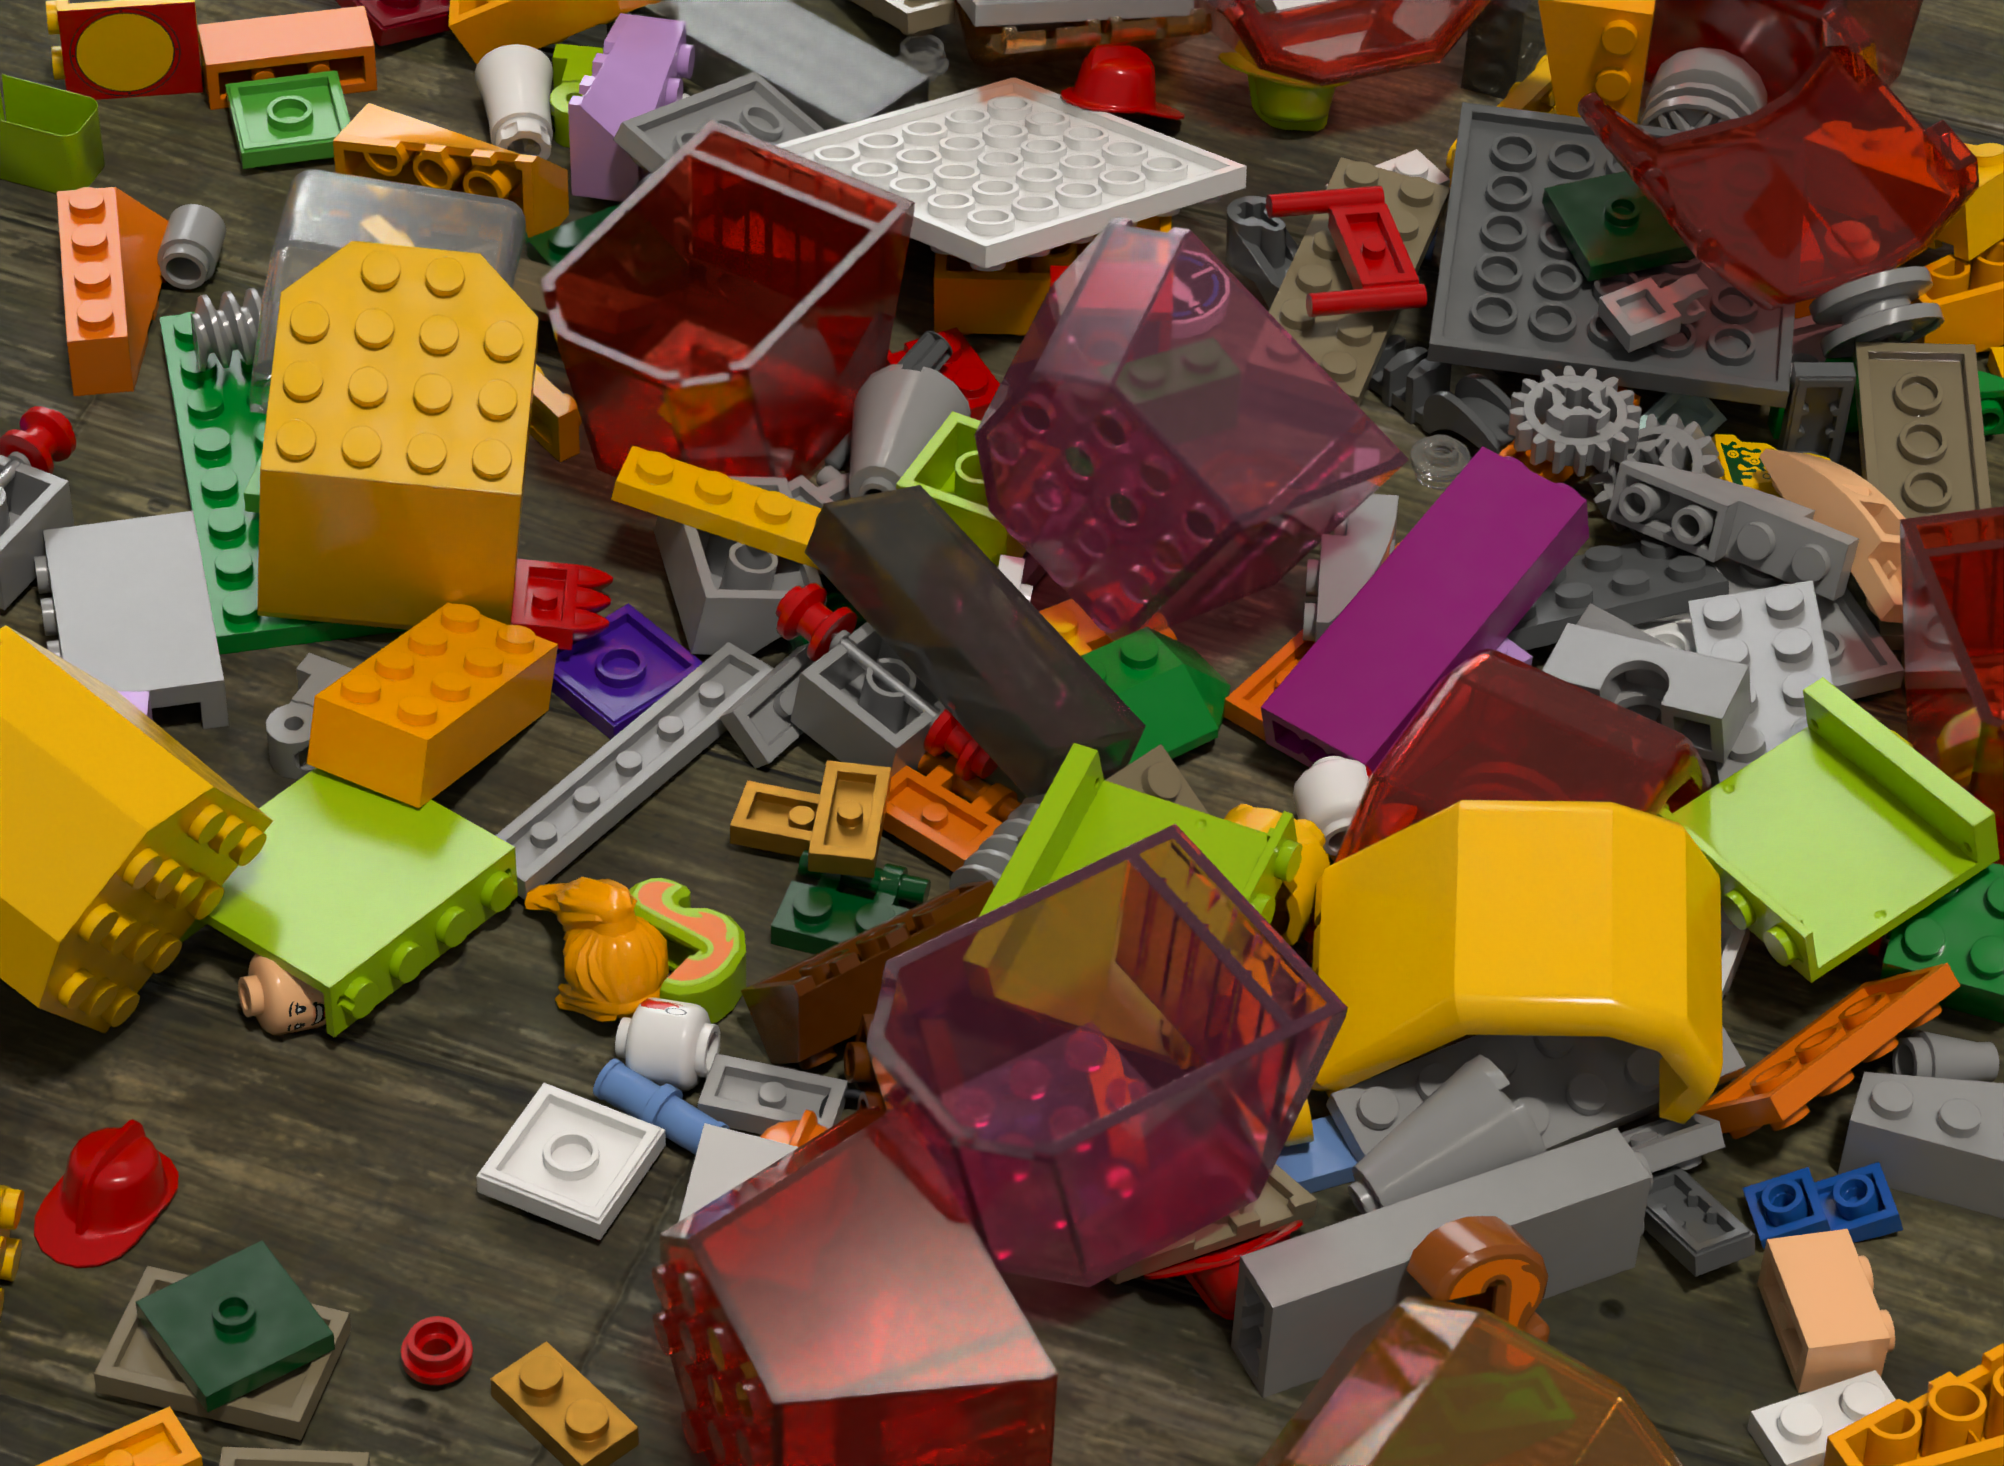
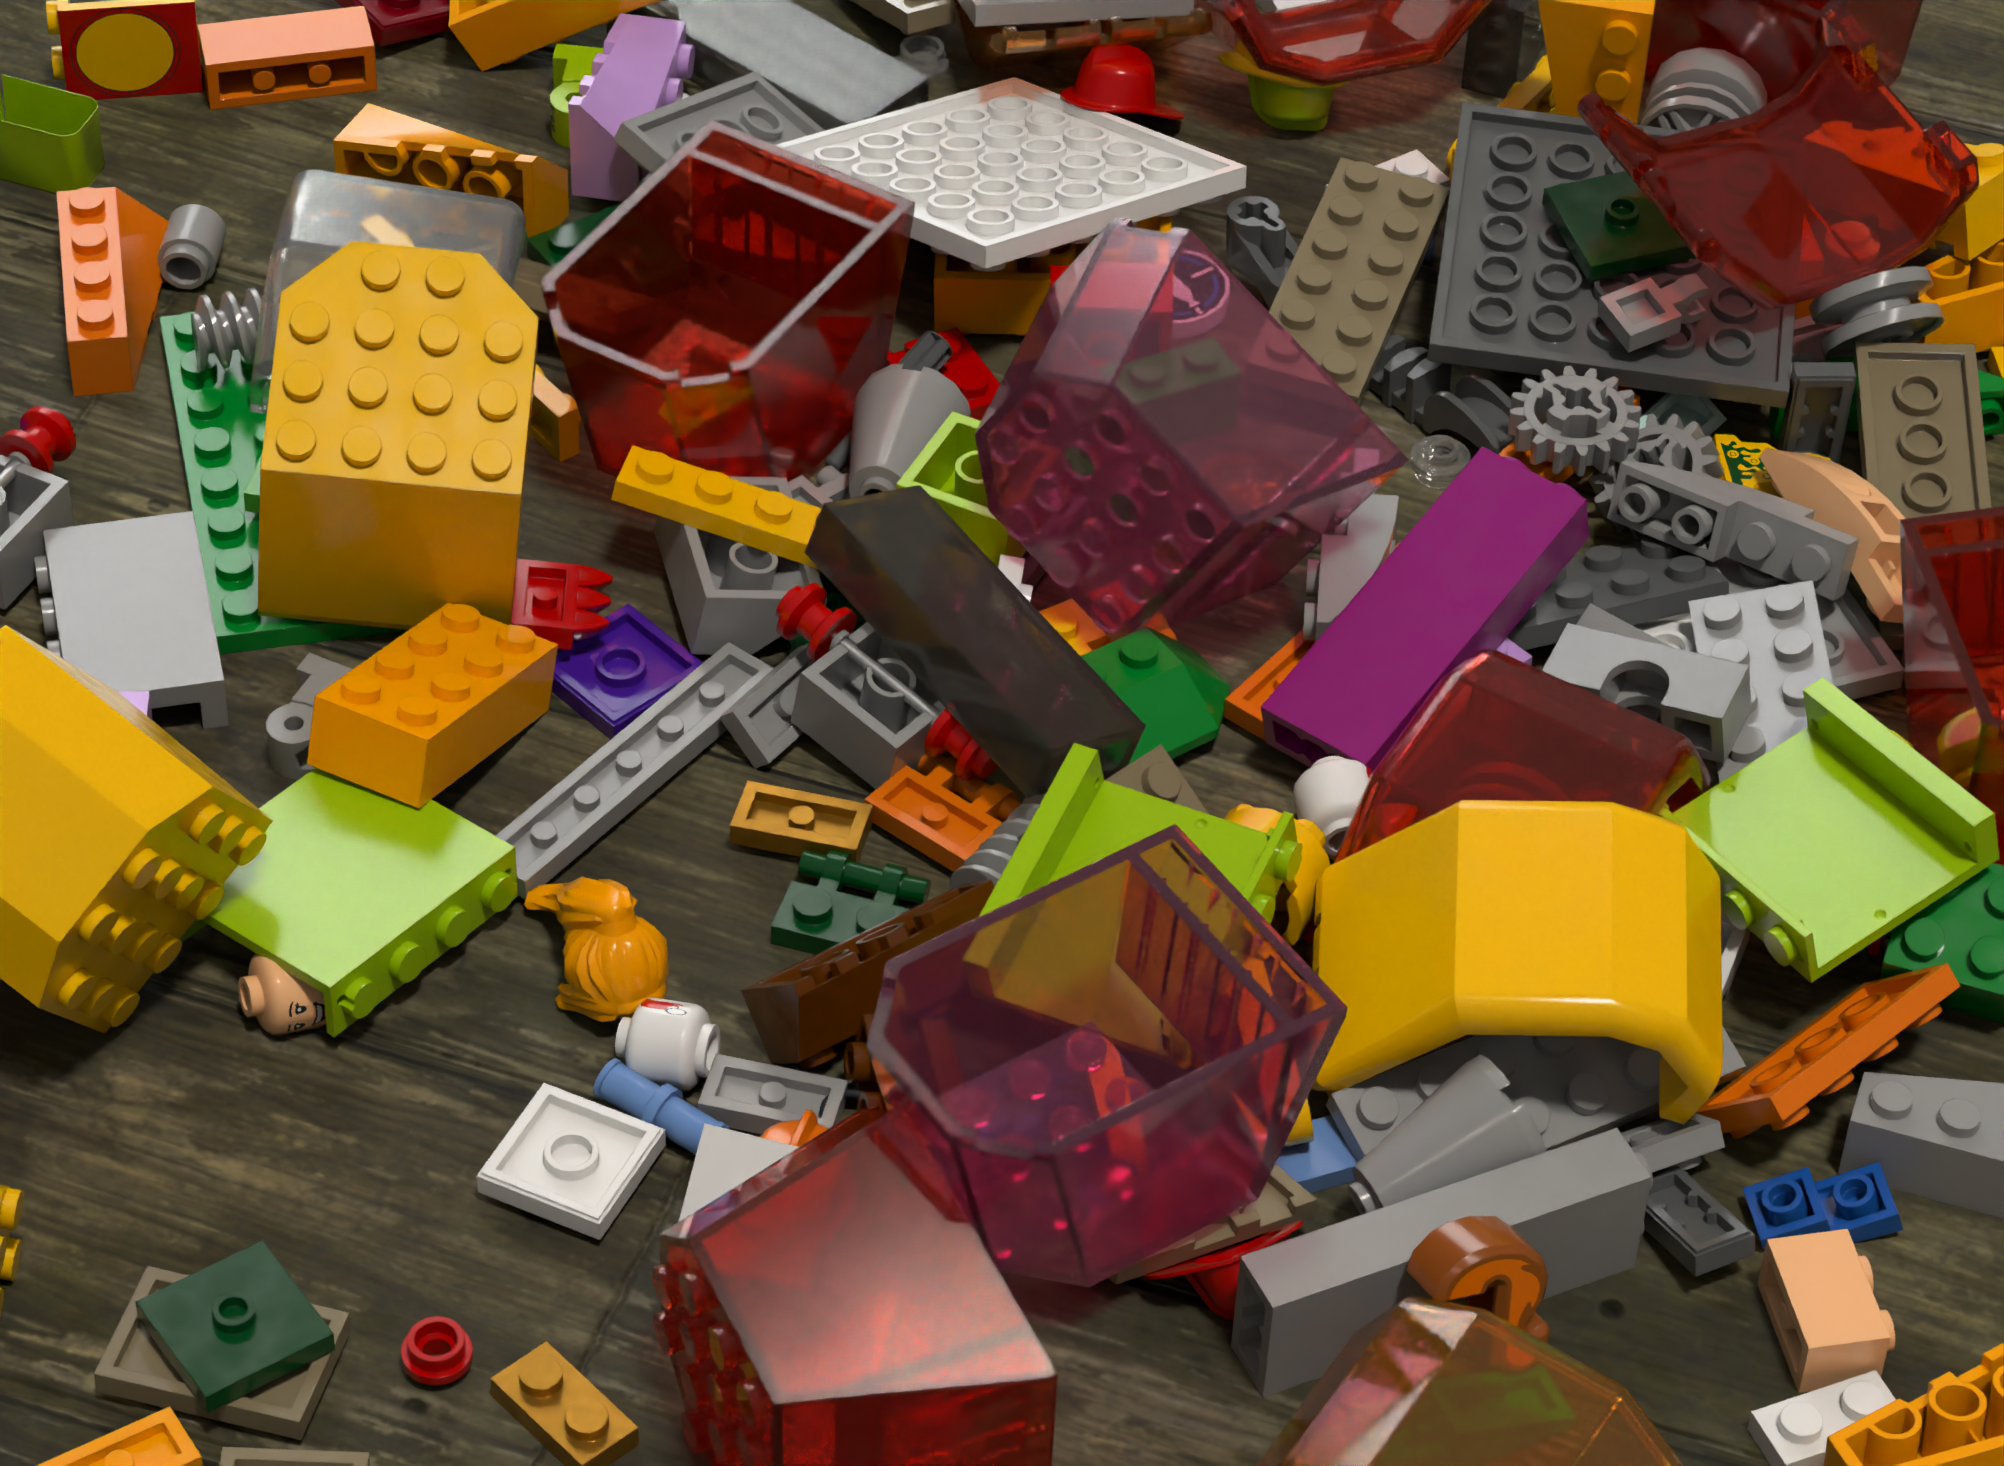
(105, 1197): red piece -> none
(287, 118): bright green plate -> none
(516, 98): white plant -> none
(702, 947): lime animal -> none
(849, 819): pearl gold plate -> none
(1367, 246): red plate -> none
(1945, 1057): light grey cone -> none

